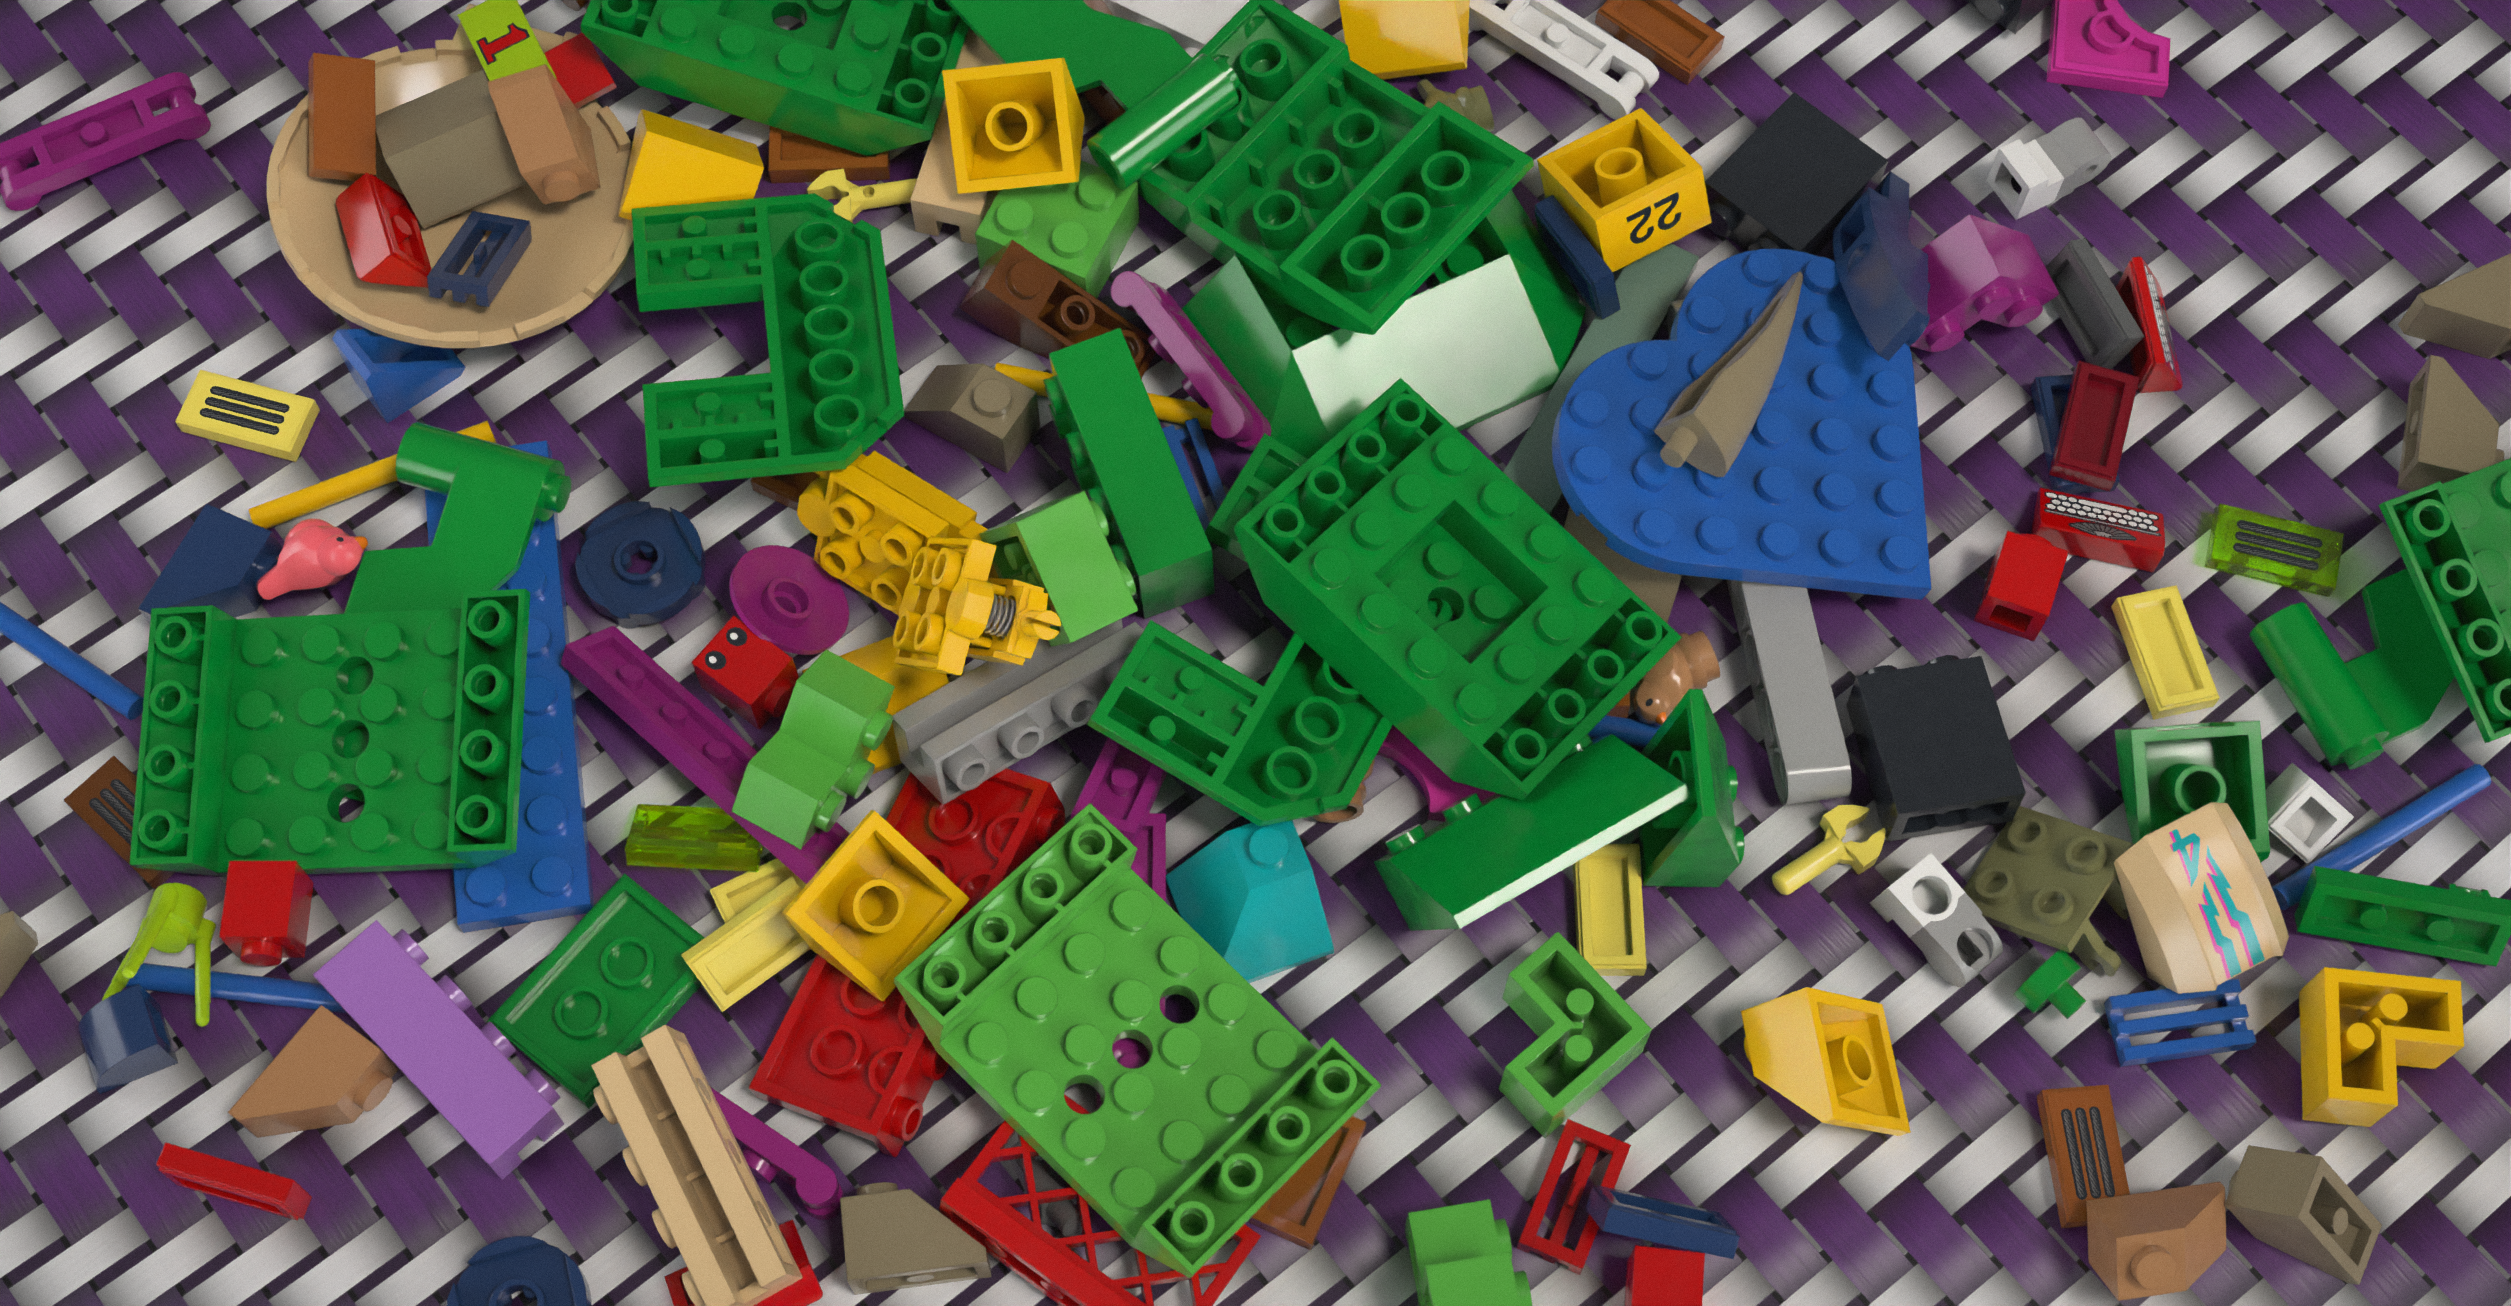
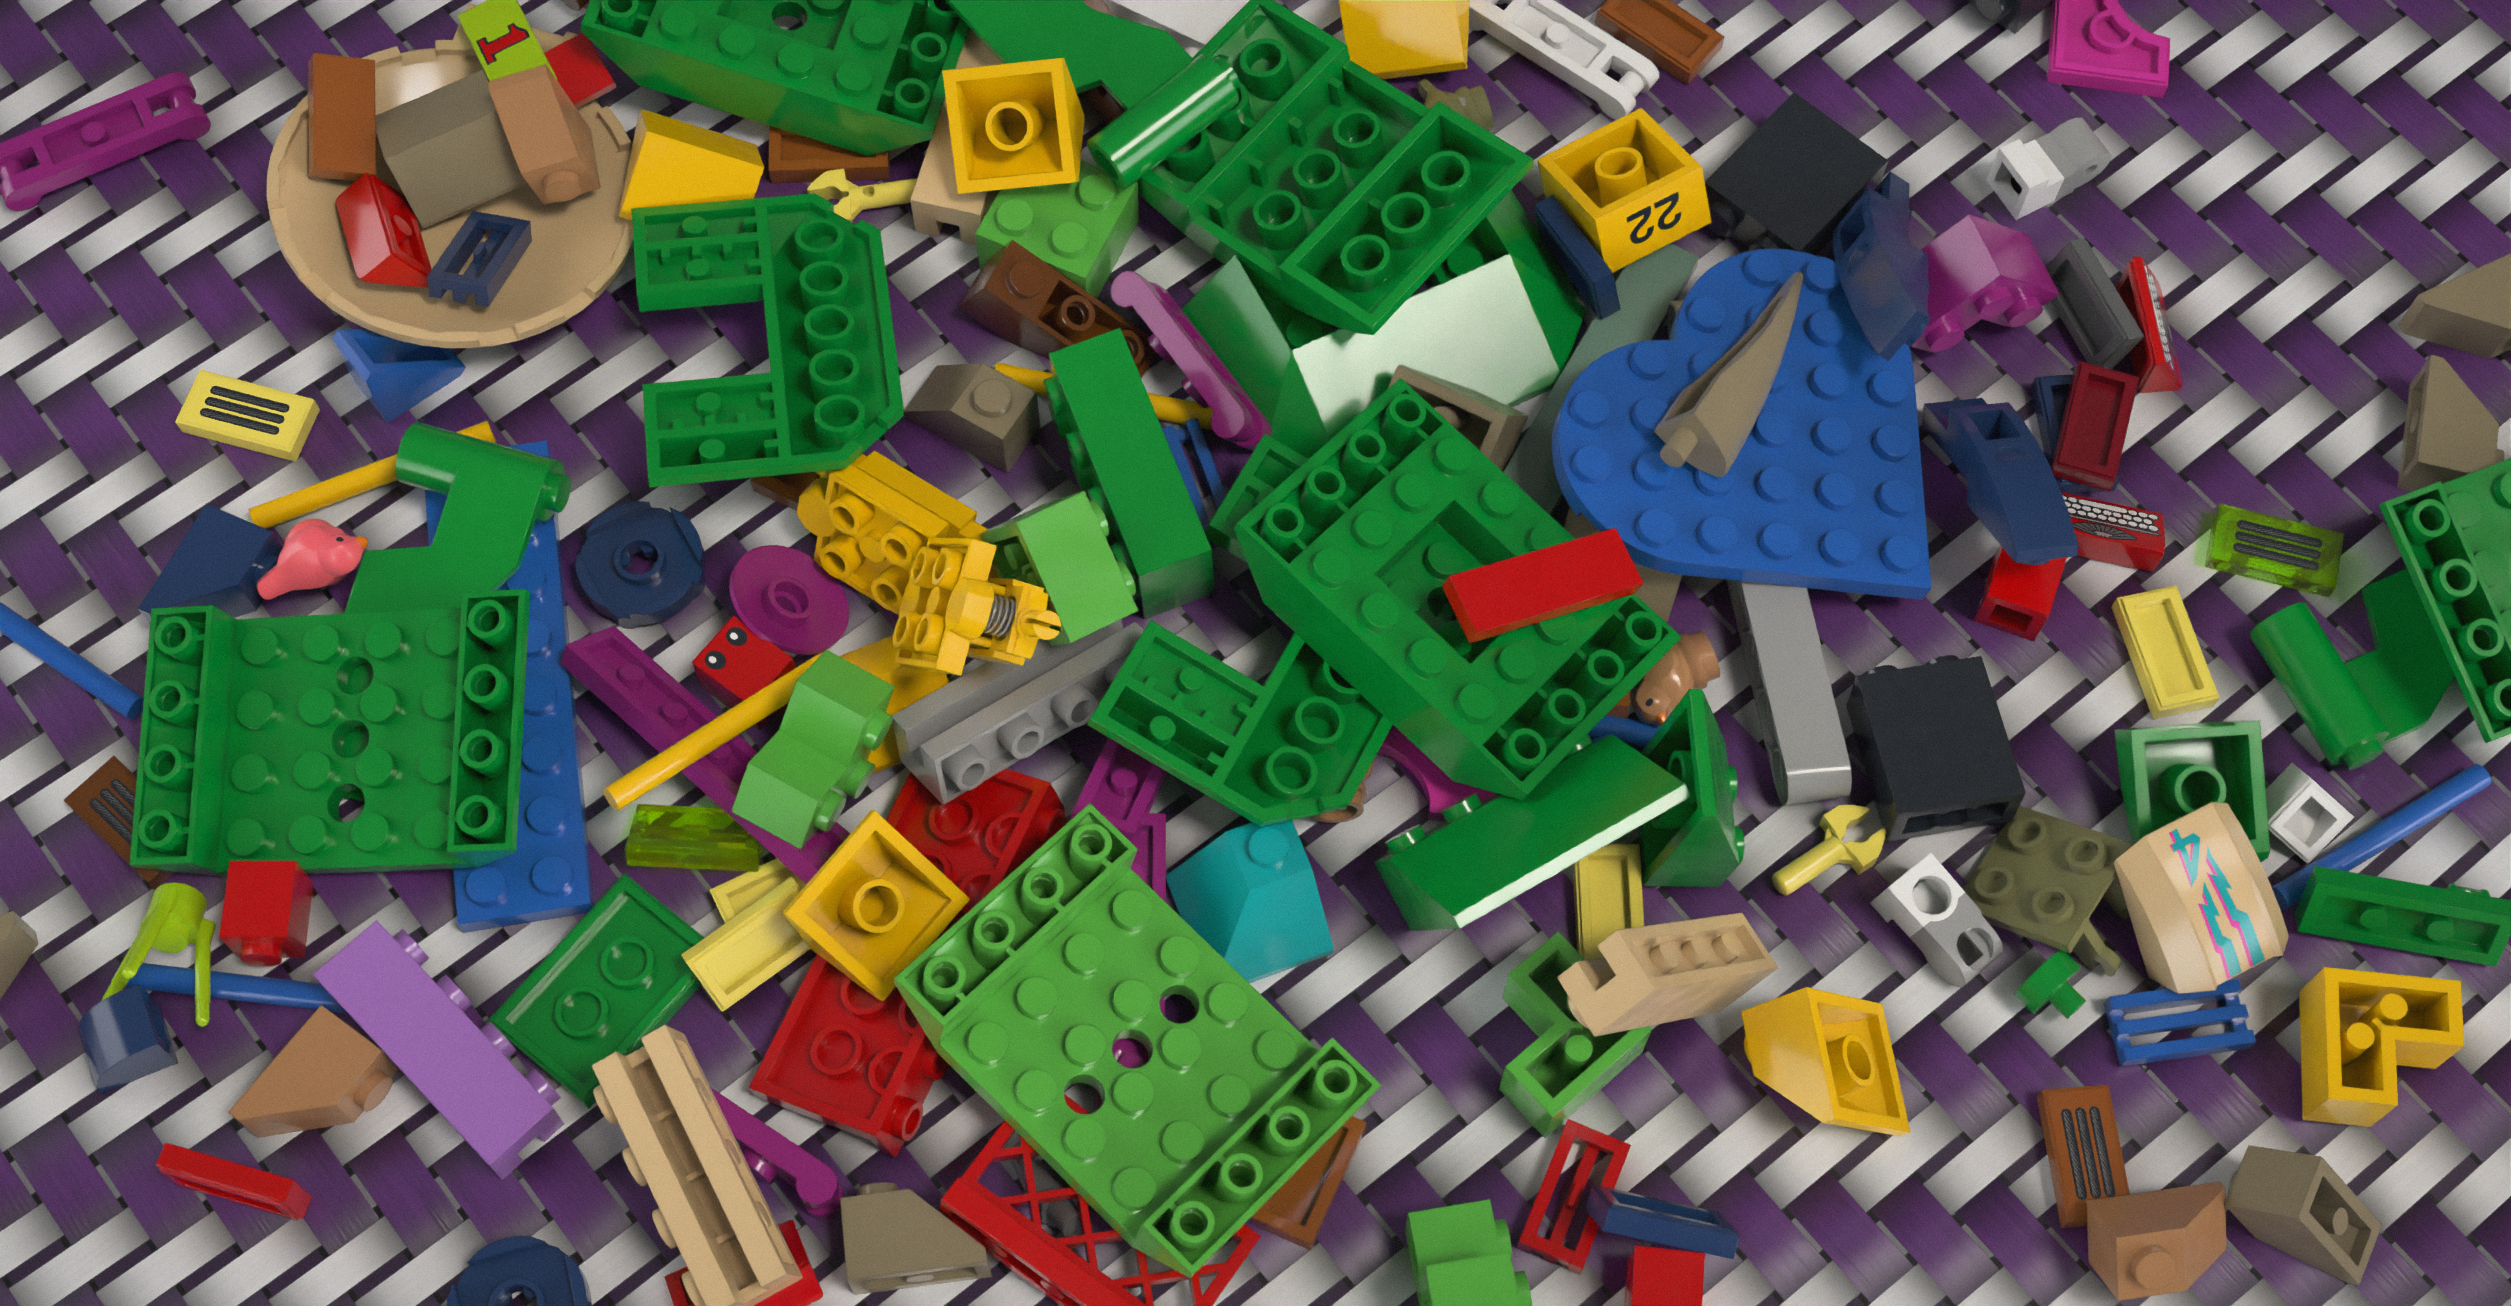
(704, 740): none -> yellow bar
(1480, 419): none -> dark tan slope
(1542, 585): none -> red tile
(1666, 973): none -> tan brick
(2006, 477): none -> dark blue slope

